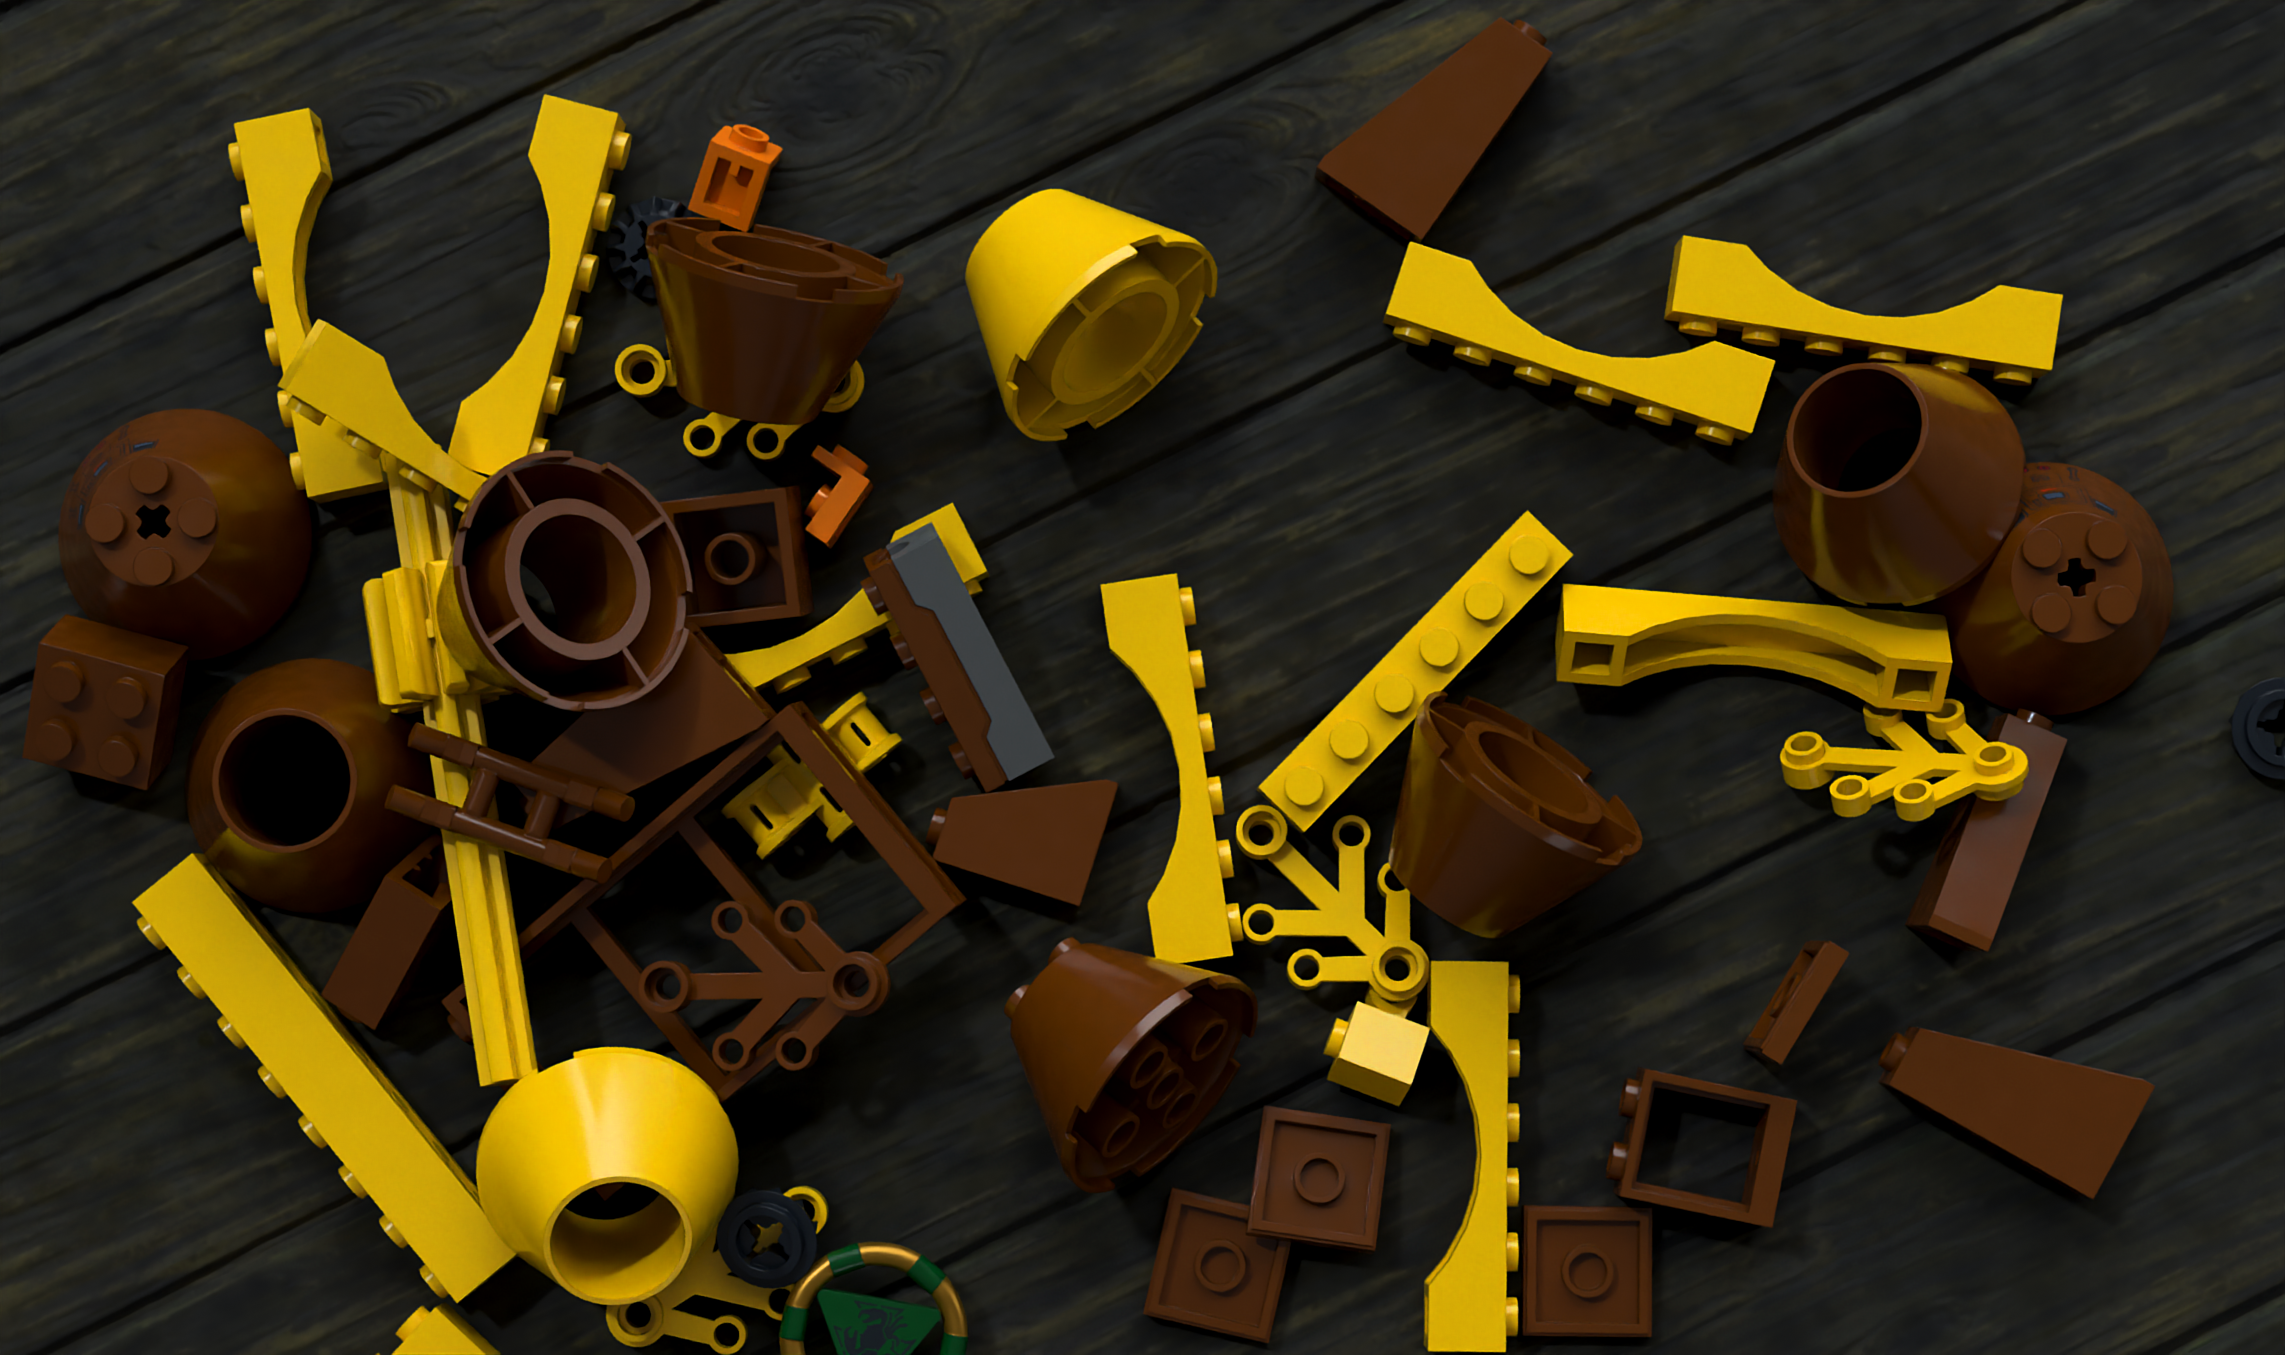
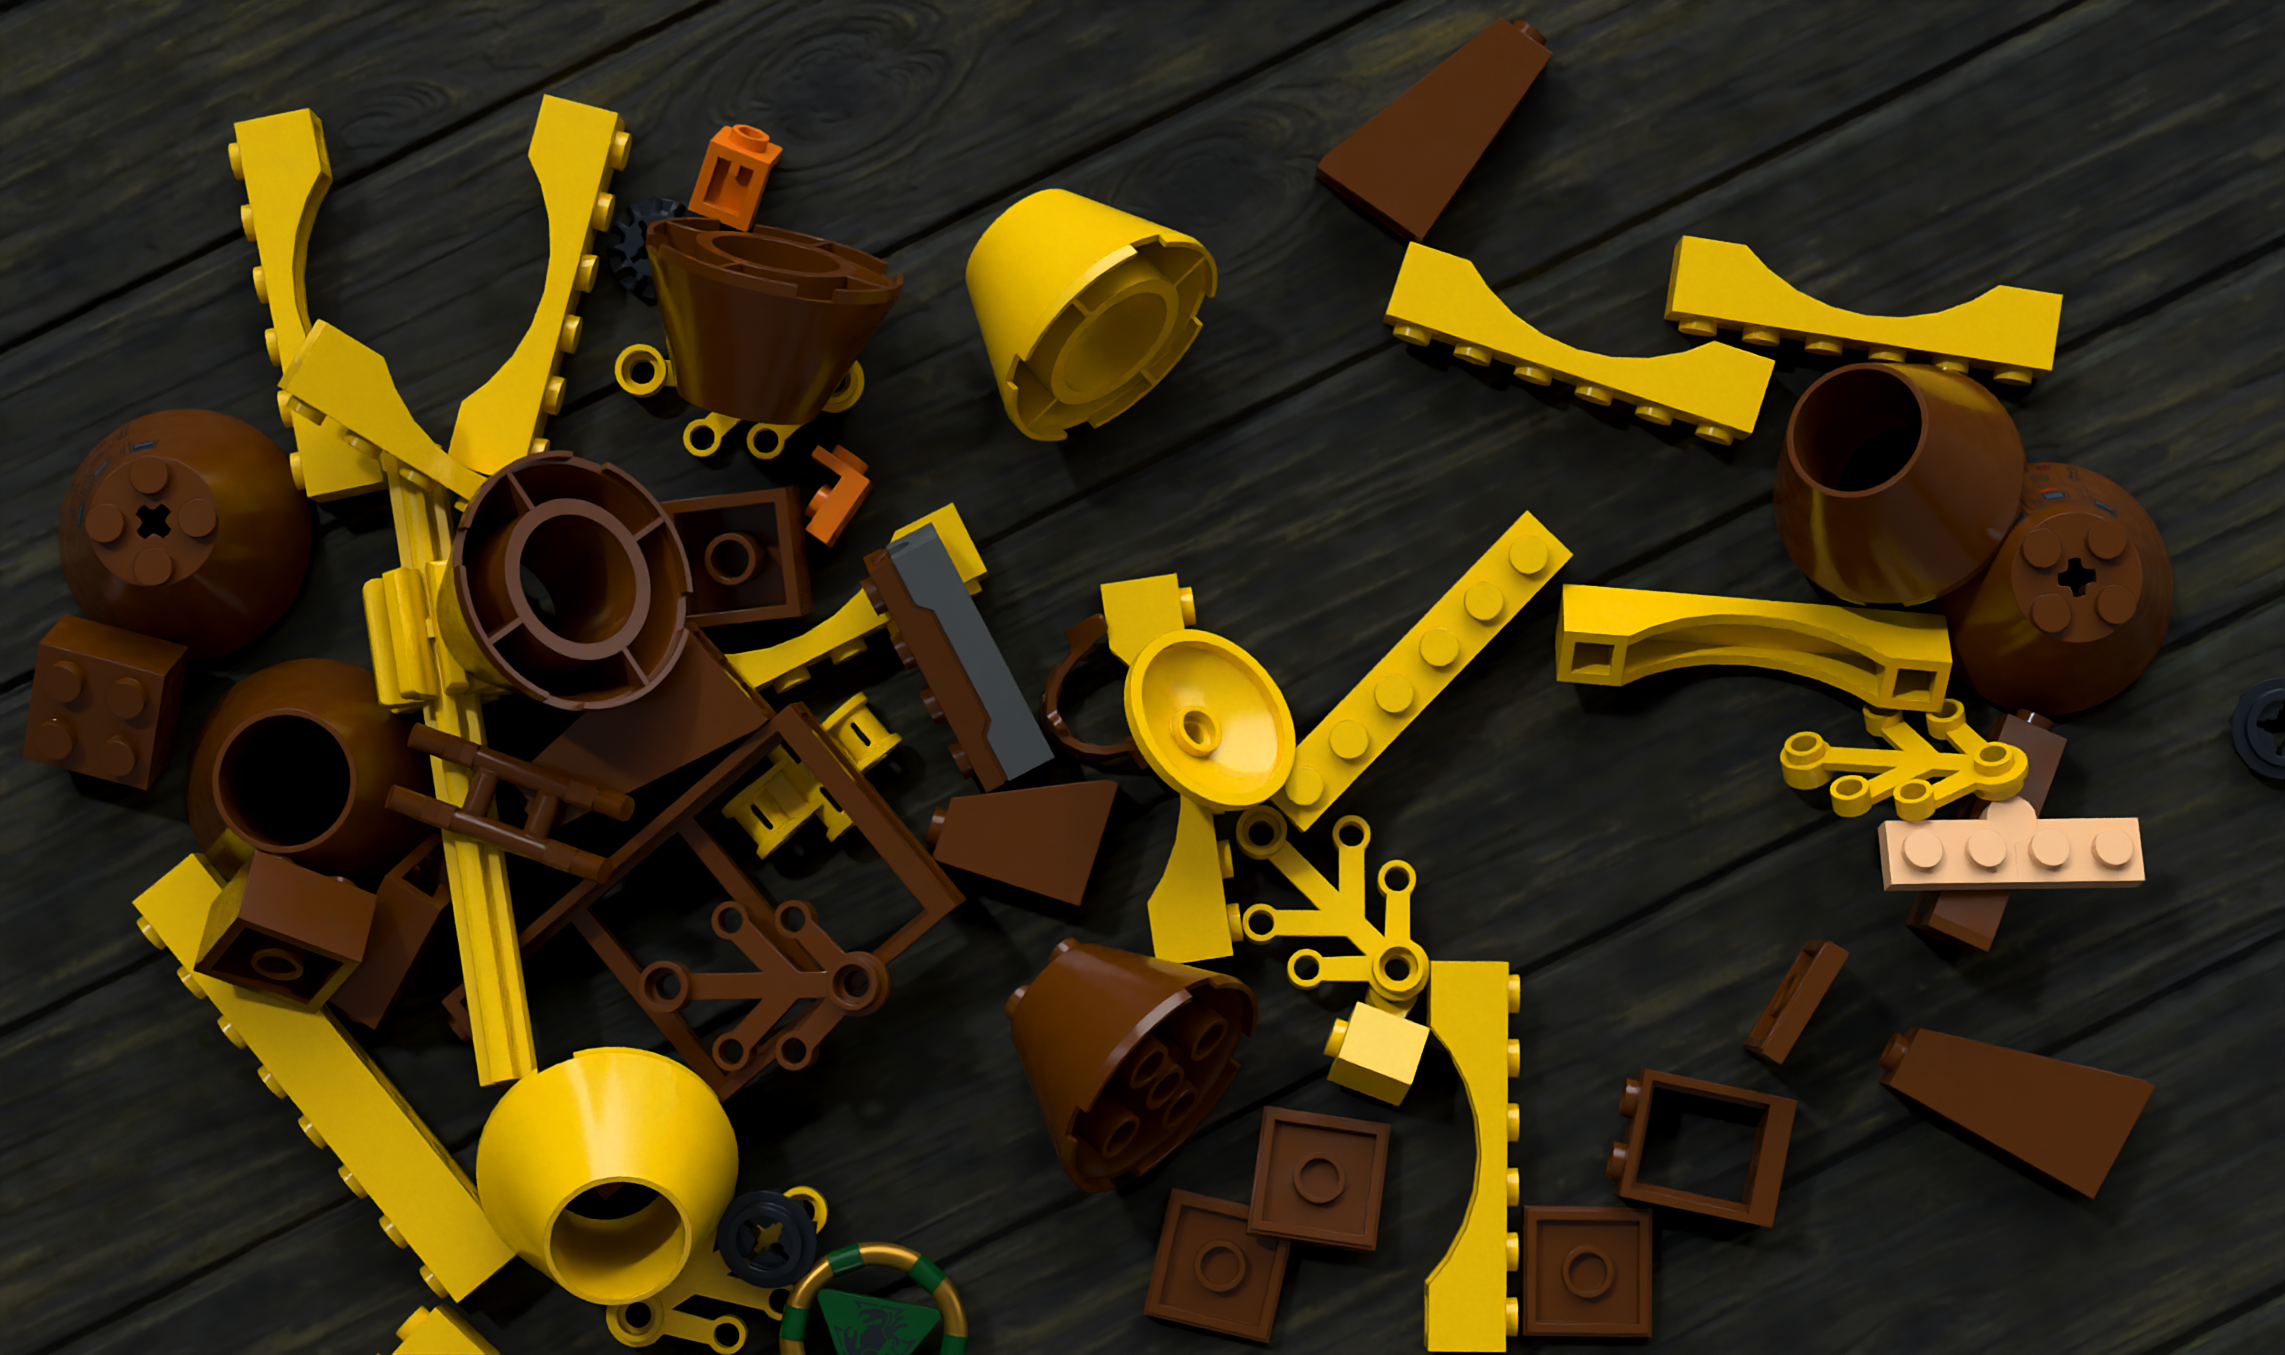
(286, 931): none -> reddish brown brick
(1081, 642): none -> reddish brown helmet
(1209, 720): none -> yellow dish
(1499, 819): reddish brown cone -> none
(2011, 852): none -> light nougat hinge

